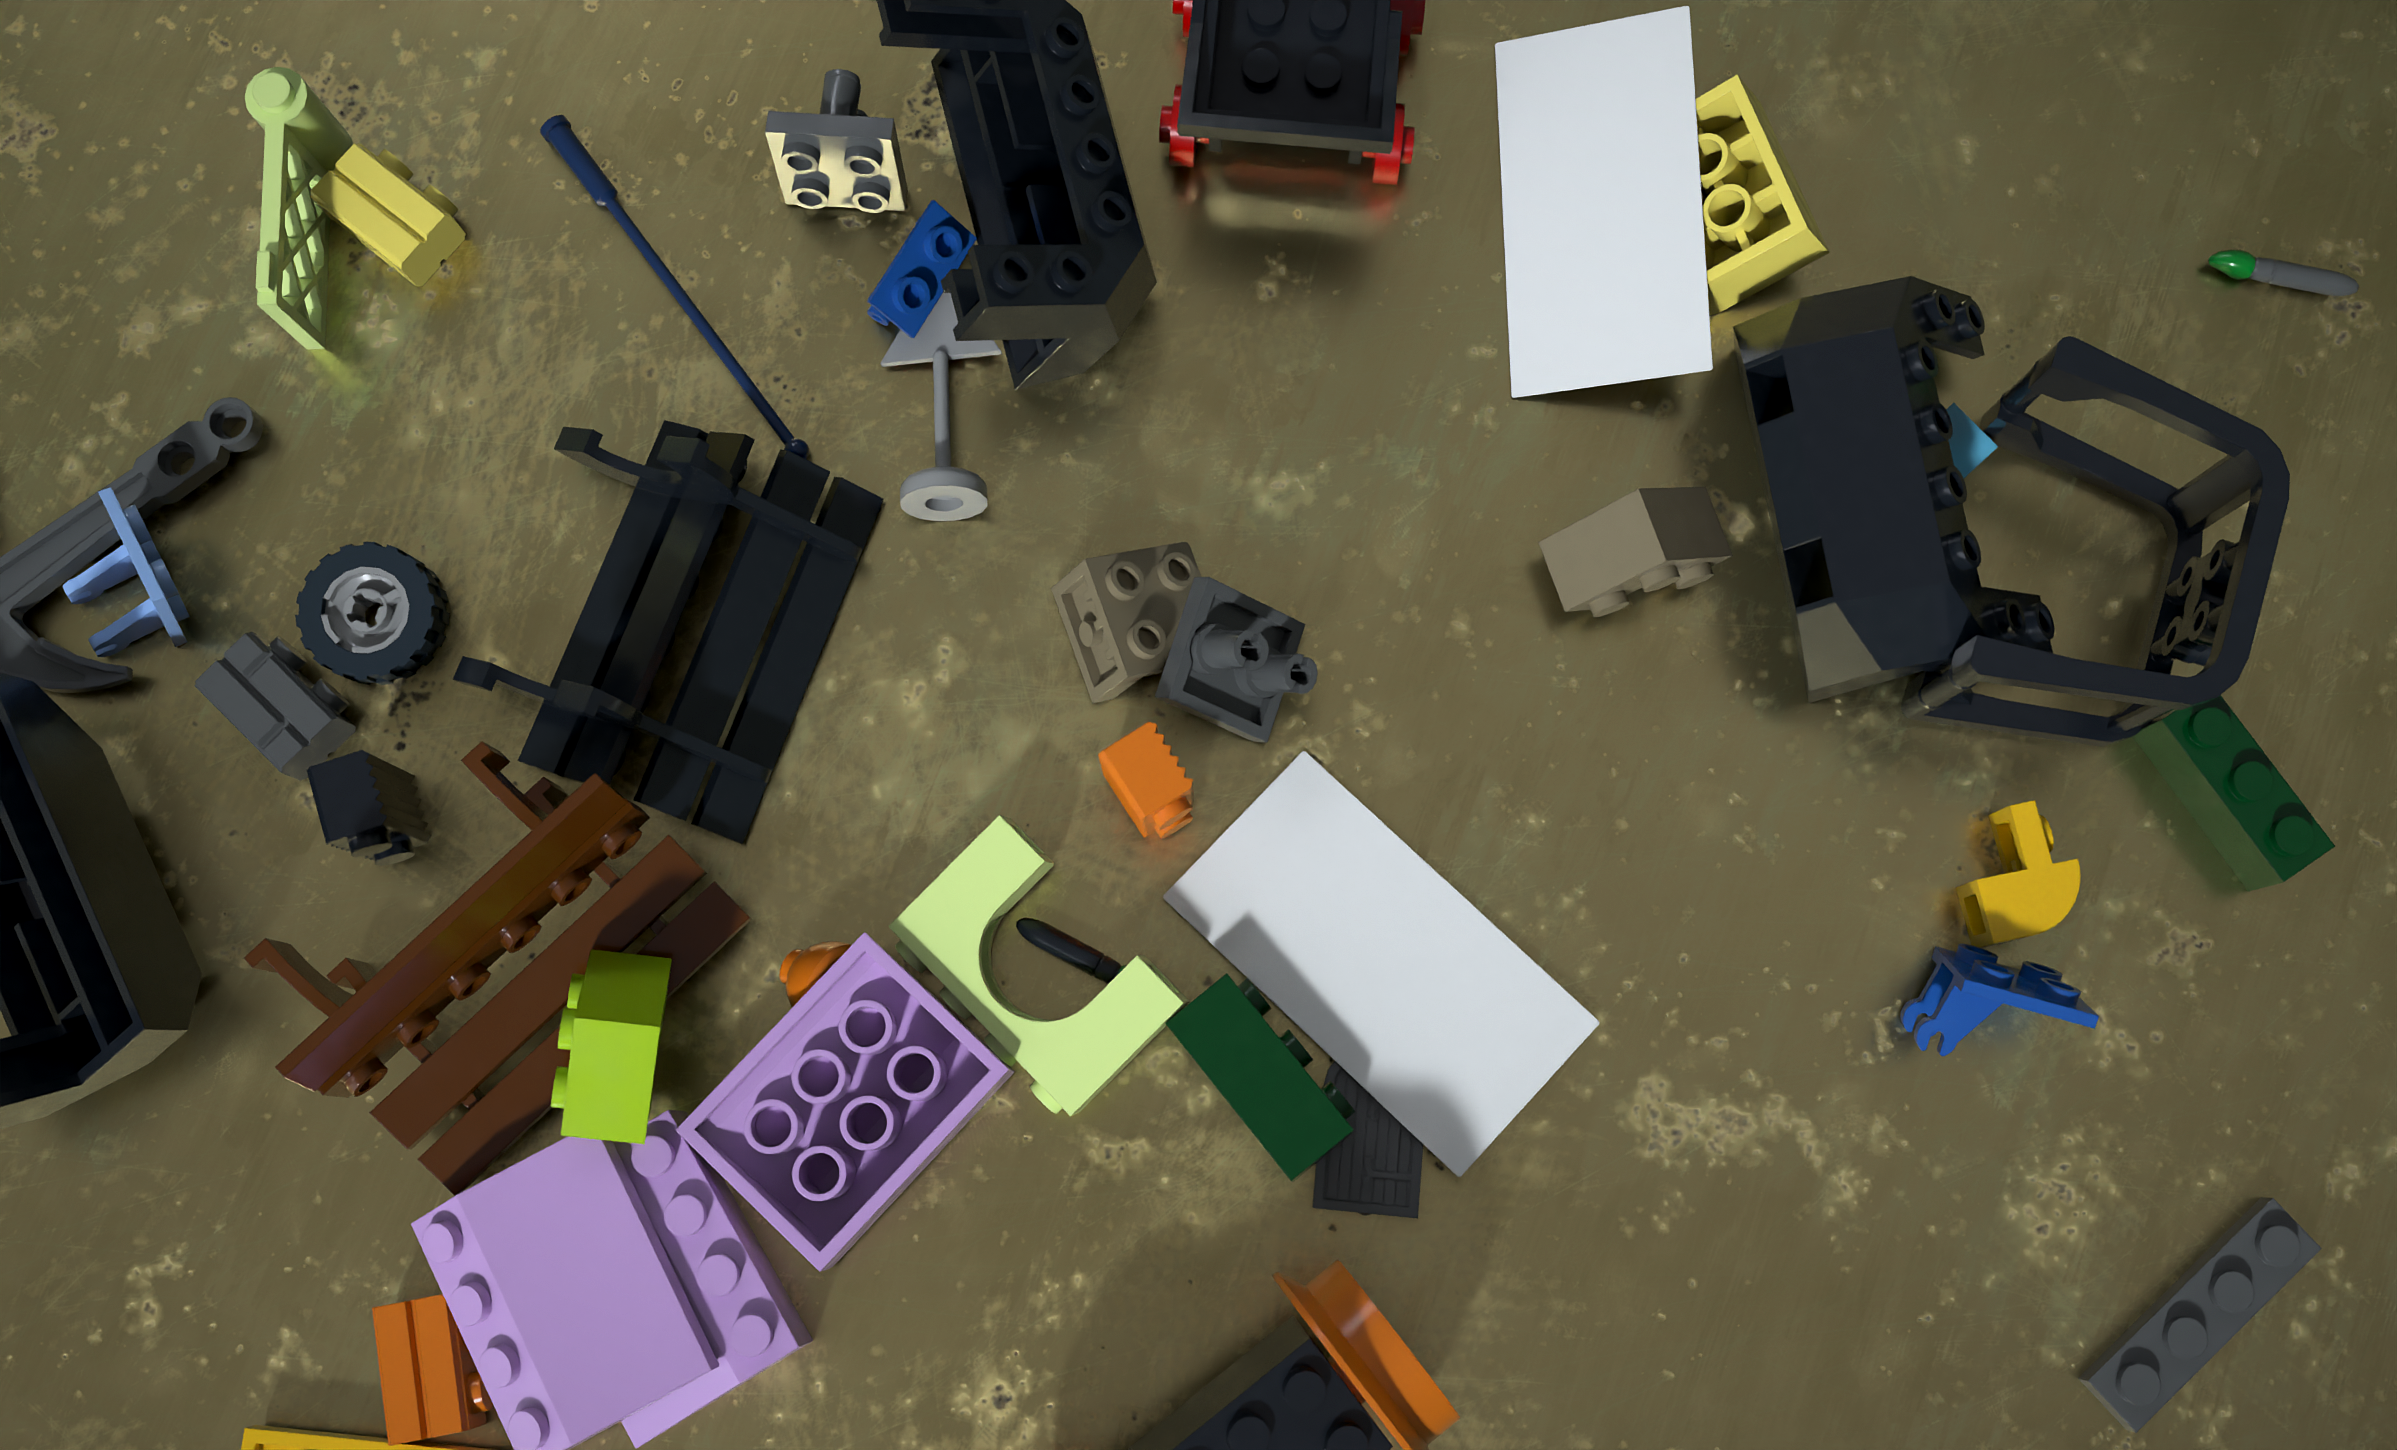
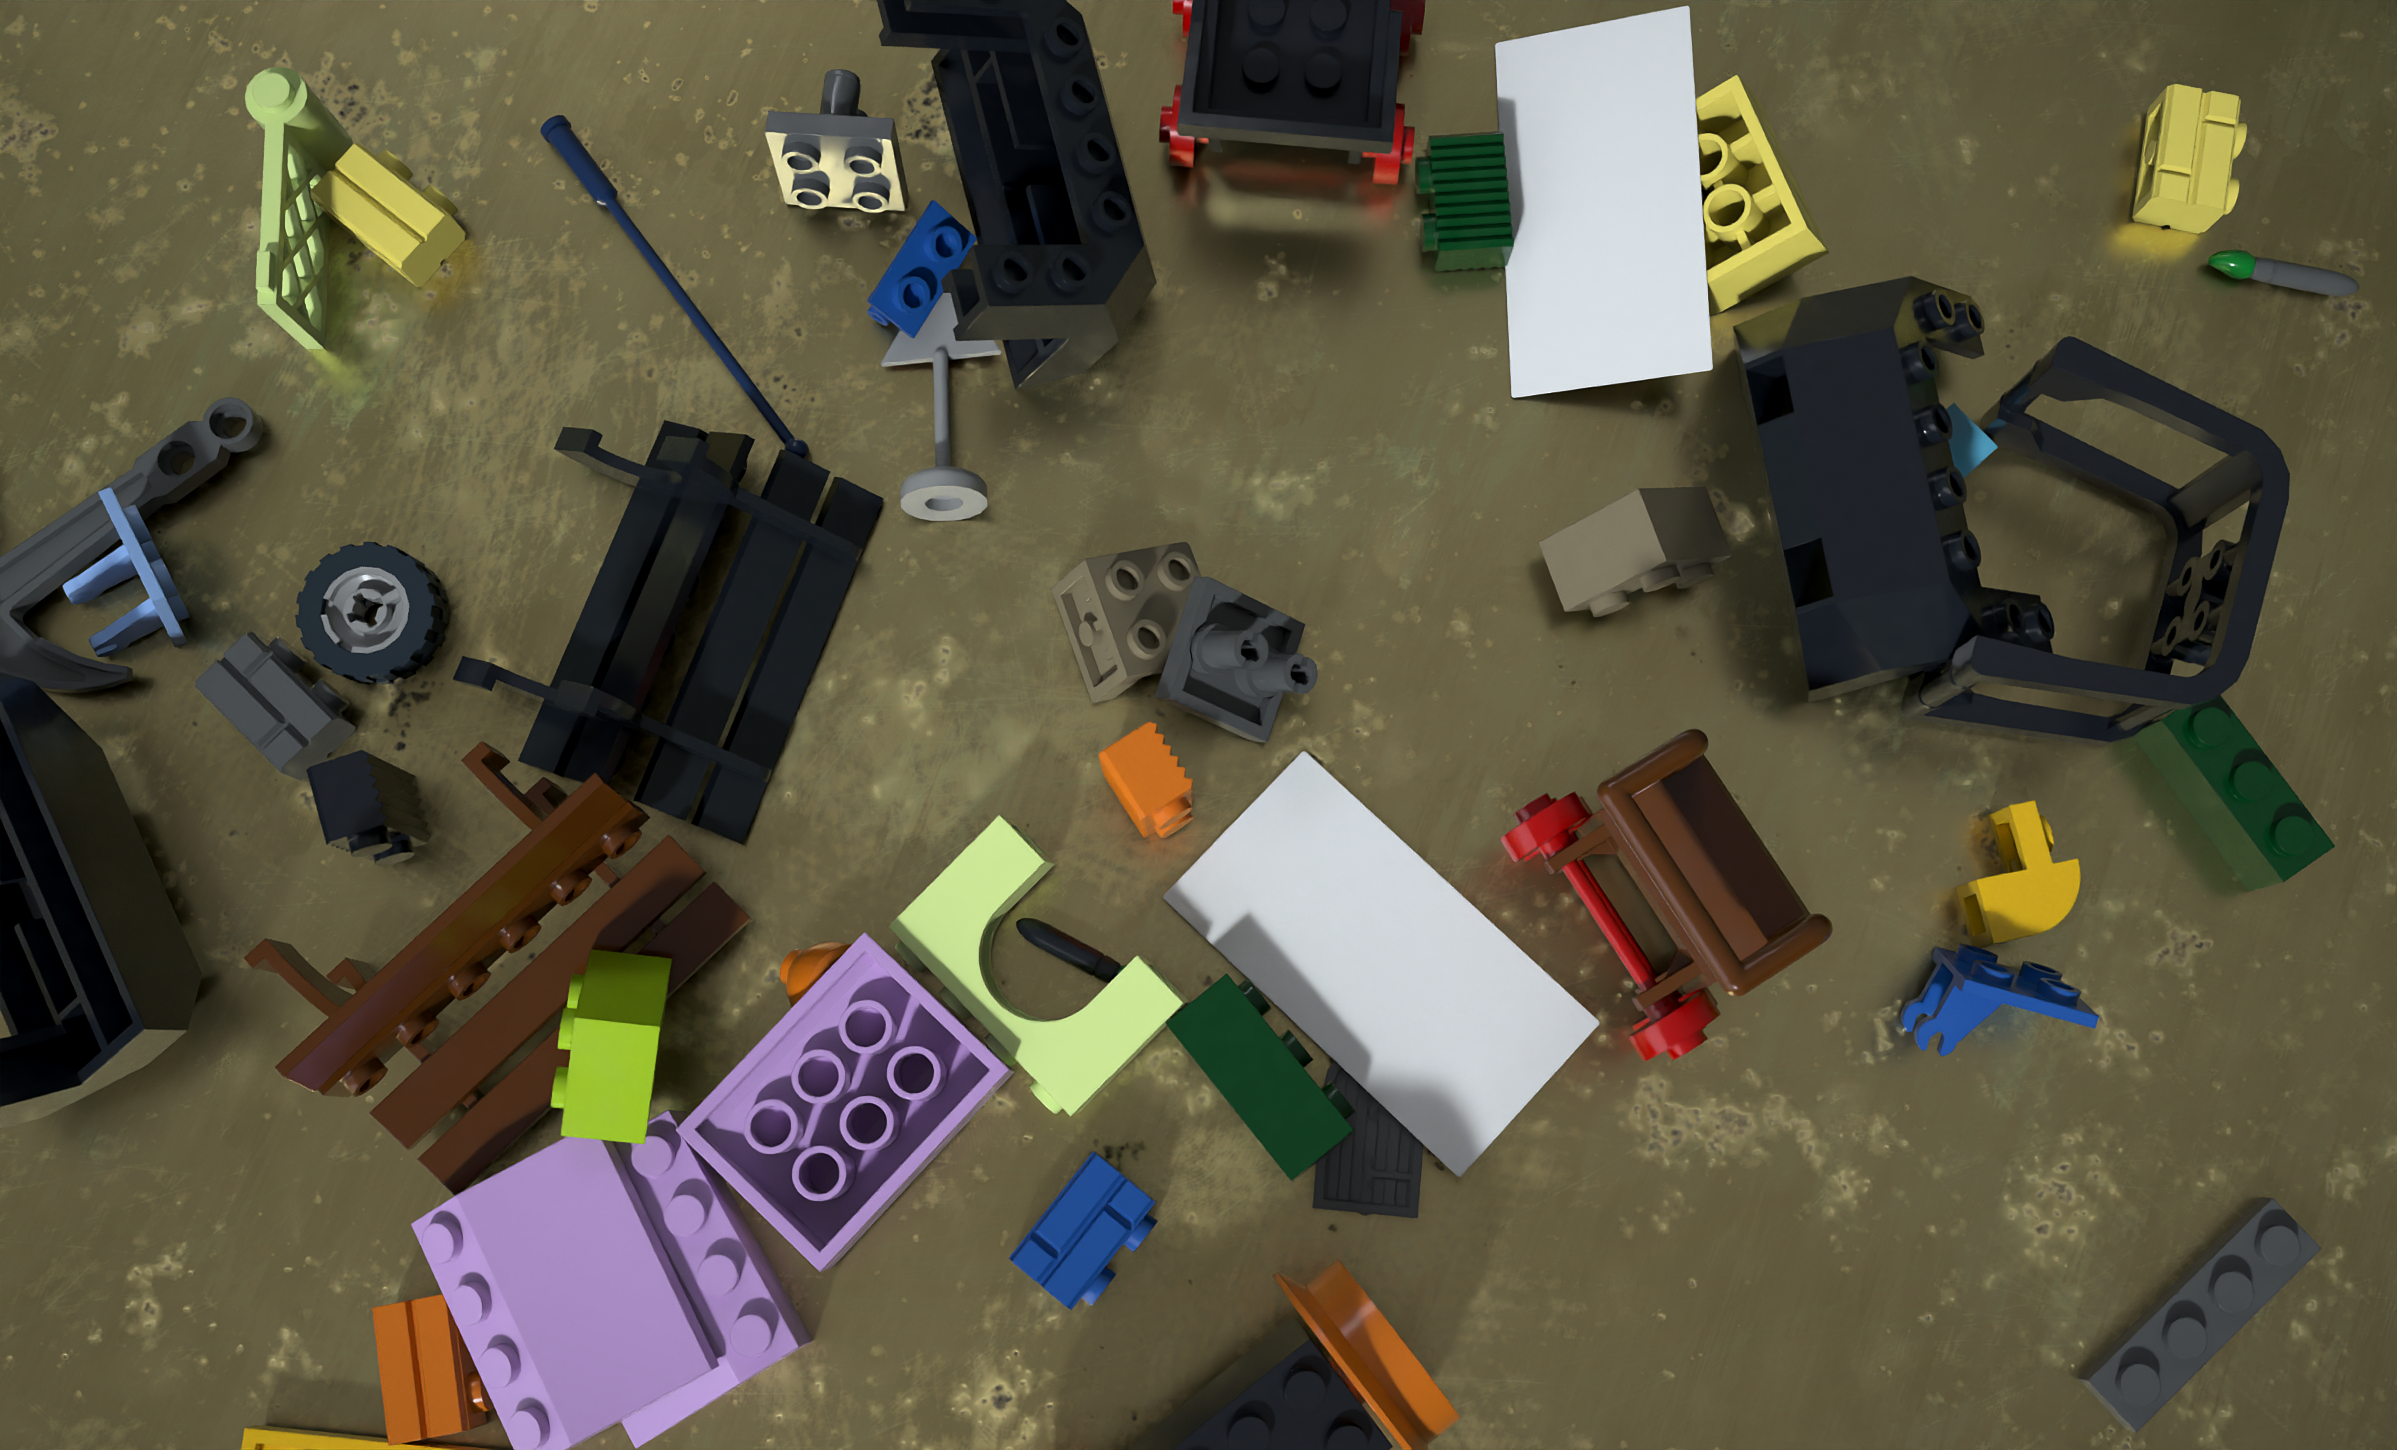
(1084, 1231): none -> blue brick
(1467, 201): none -> dark green brick
(1700, 874): none -> reddish brown piece
(2189, 159): none -> light yellow brick

